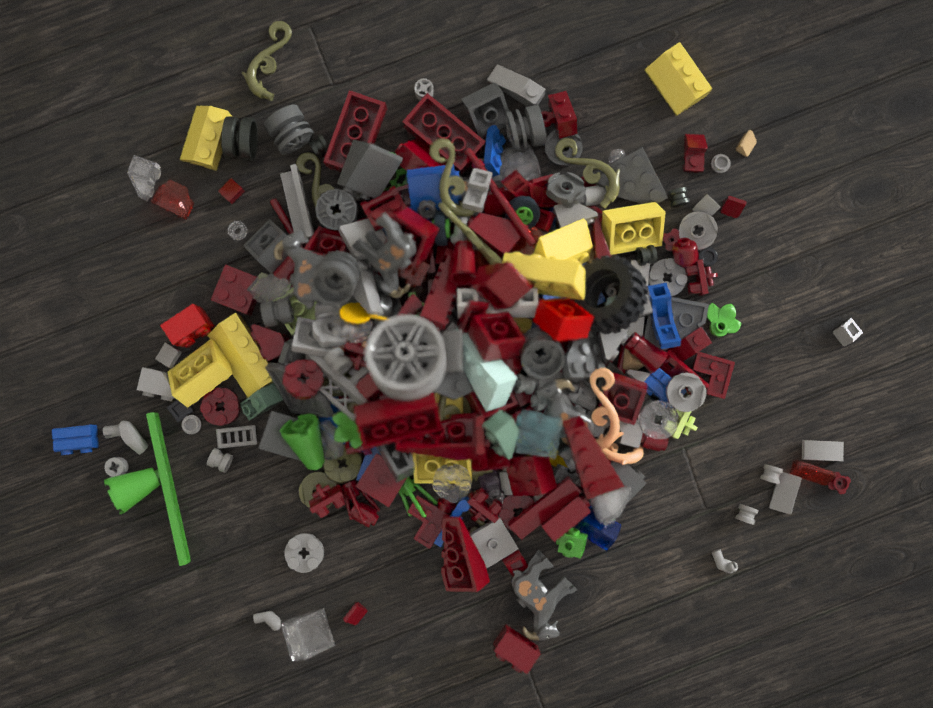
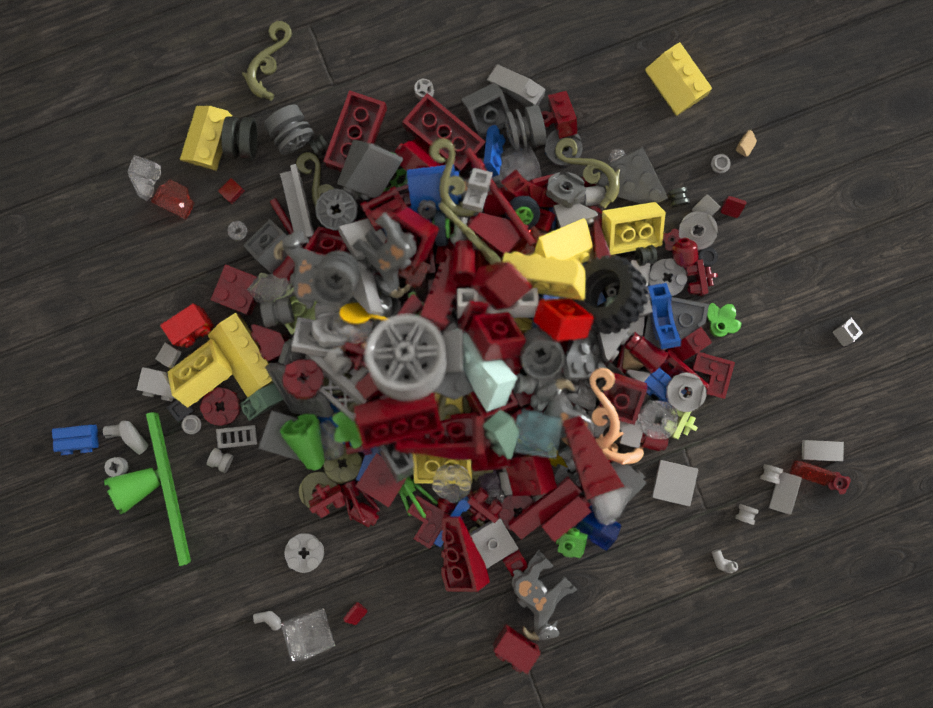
(674, 483): none -> light grey tile
(694, 151): dark red slope -> none

